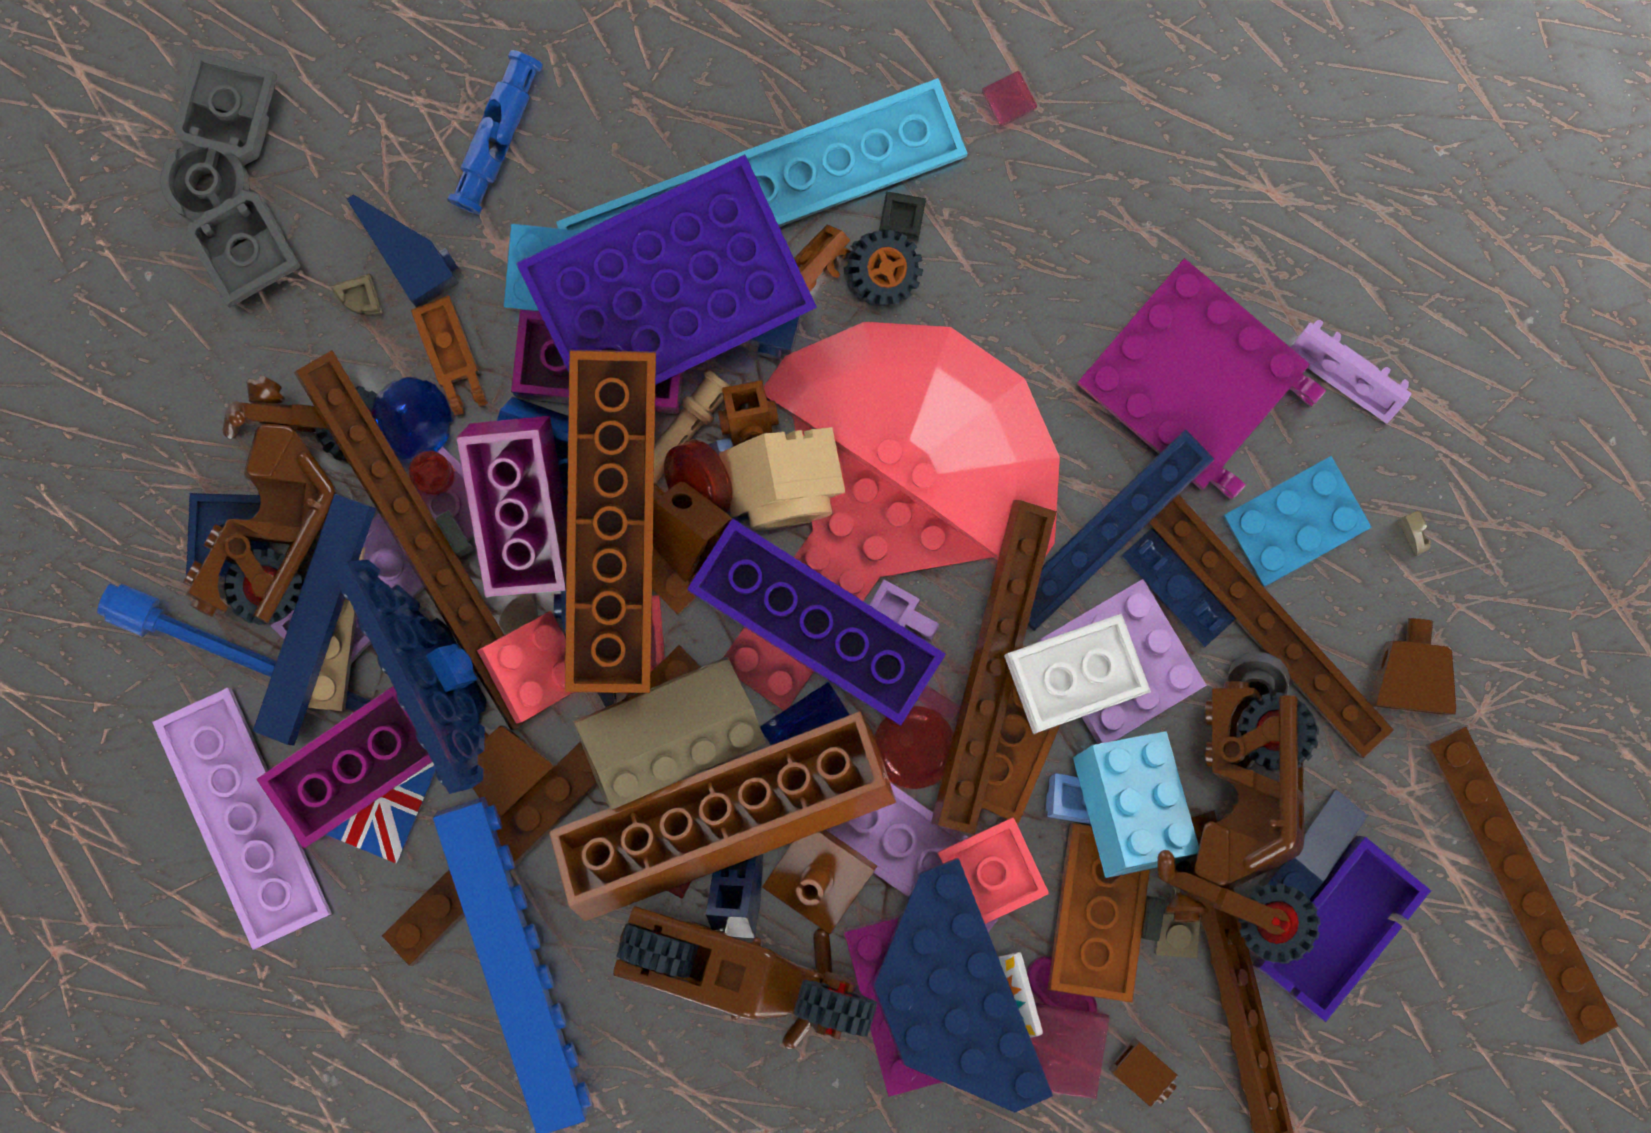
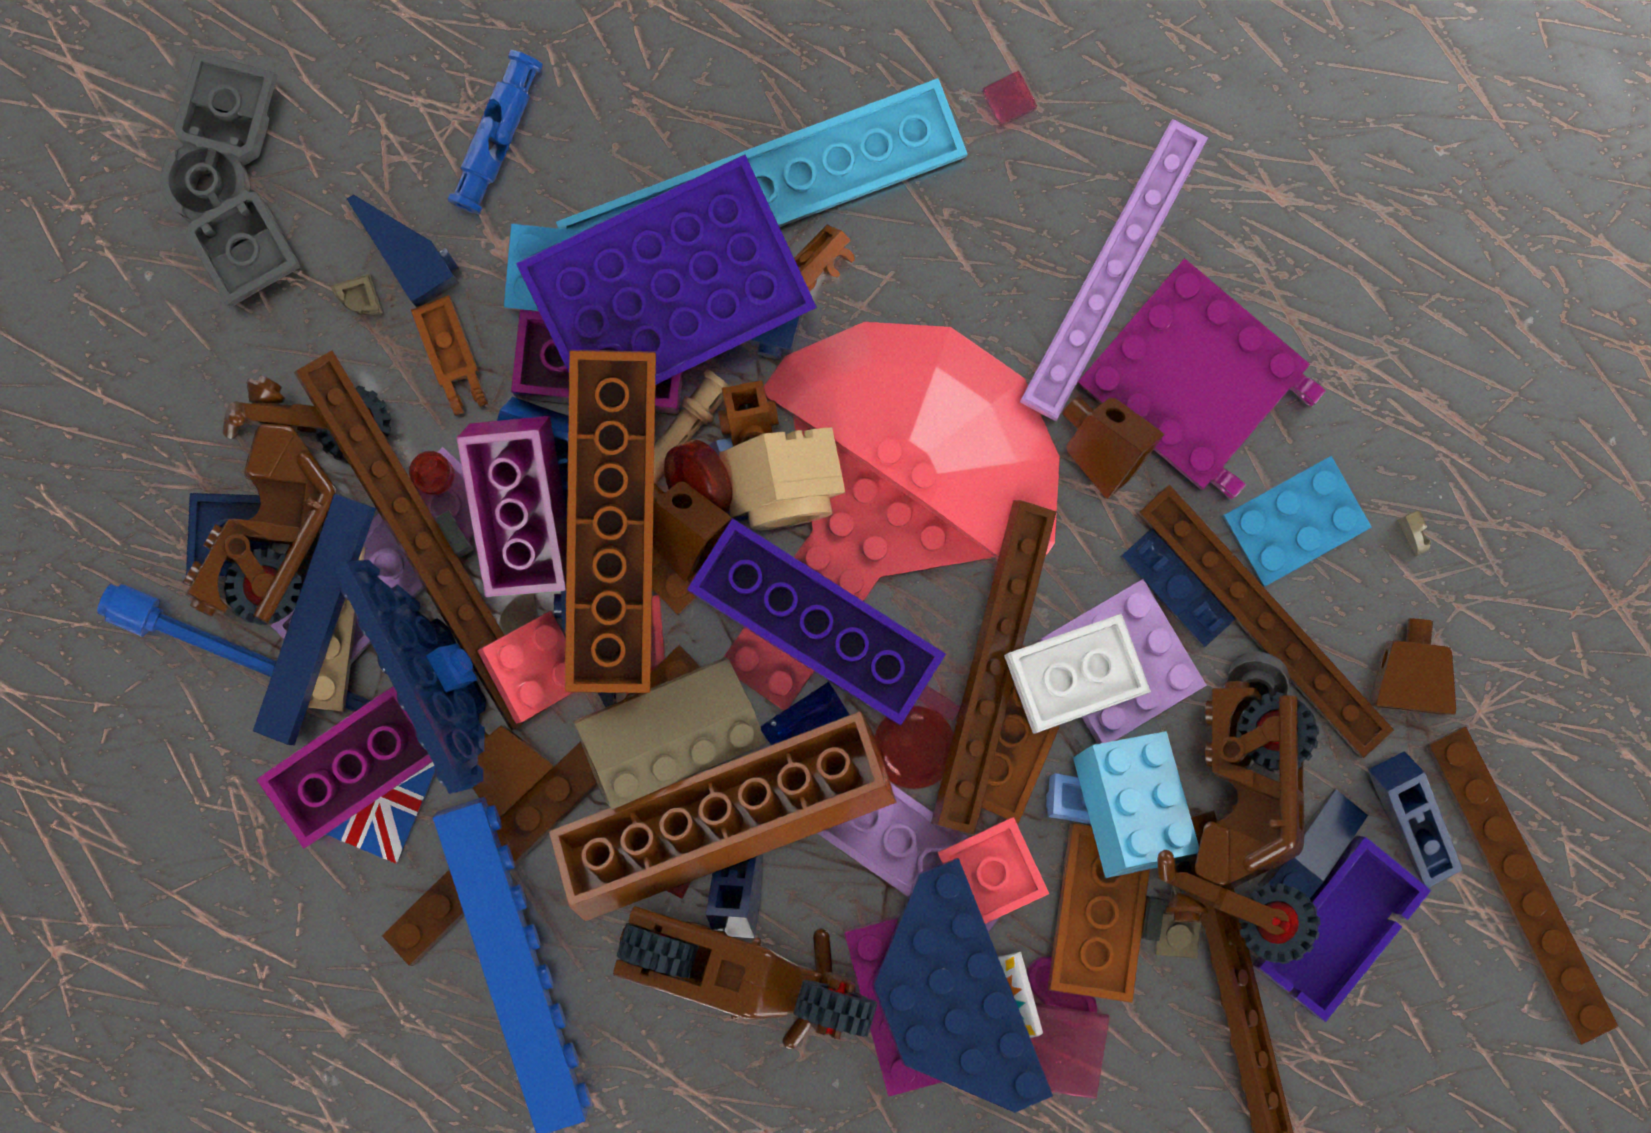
(242, 829): lavender plate -> none
(412, 416): clear blue tile -> none
(820, 878): dark orange tile -> none
(896, 263): black wheel -> none
(901, 608): lavender plate -> none
(903, 214): pearl dark grey tile -> none
(1109, 442): none -> reddish brown torso
(1113, 270): none -> lavender tile
(1117, 524): dark blue tile -> none
(1144, 1073): reddish brown brick -> none
(1351, 372): lavender plate -> none
(1416, 818): none -> dark blue slope

